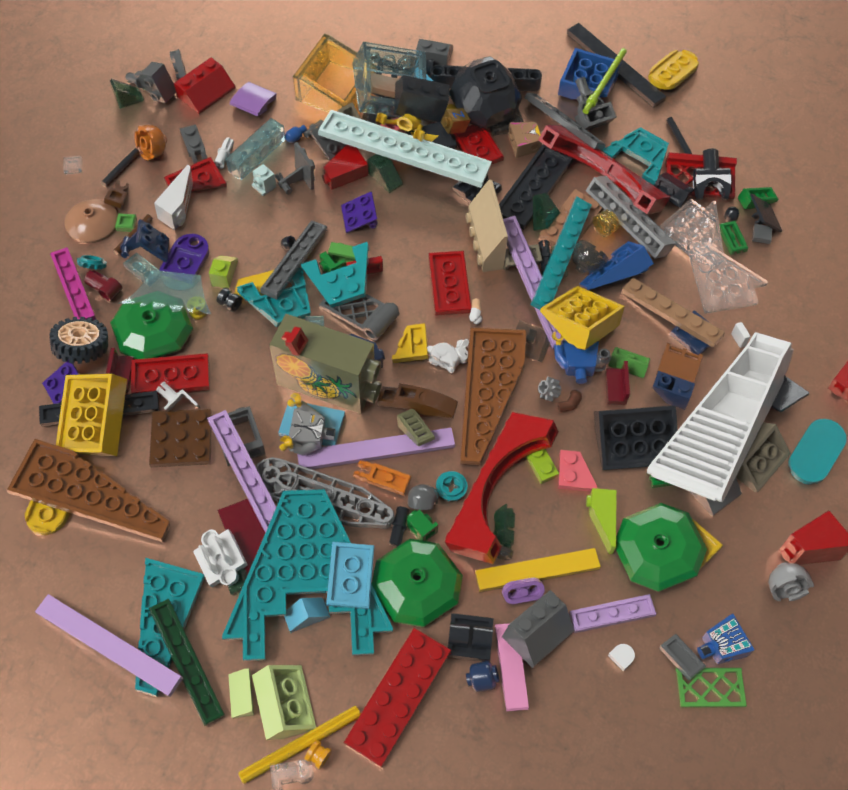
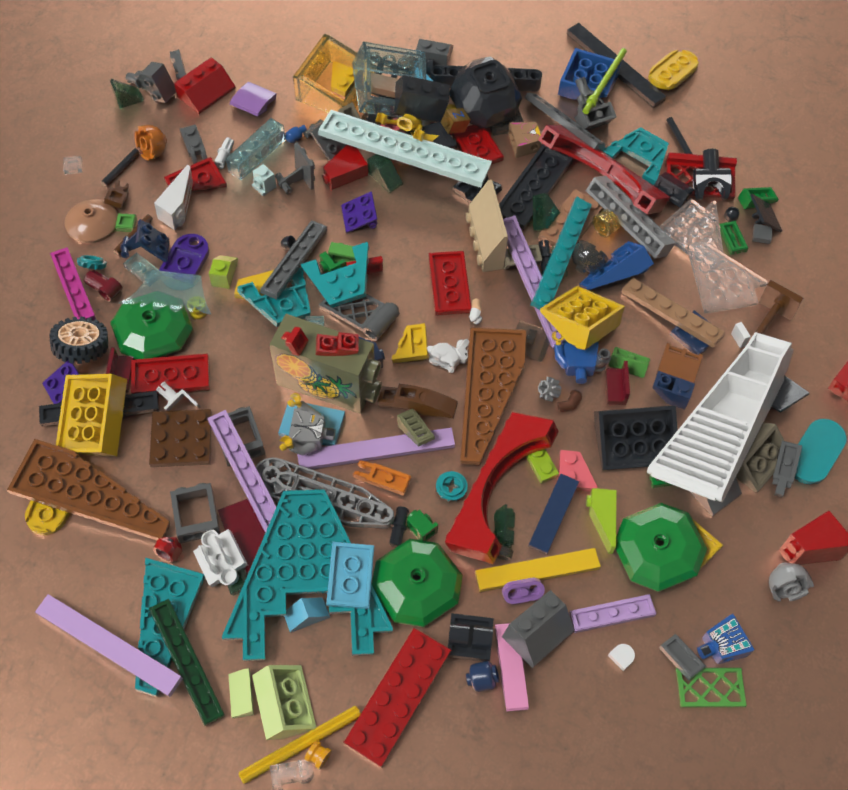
(168, 548): none -> red rock
(194, 531): none -> dark grey window
(228, 299): black wheel -> none
(338, 345): none -> red slope
(342, 78): none -> yellow wing
(422, 497): dark grey hair -> none
(553, 514): none -> dark blue tile
(779, 301): none -> reddish brown tile
(786, 466): none -> dark grey hinge

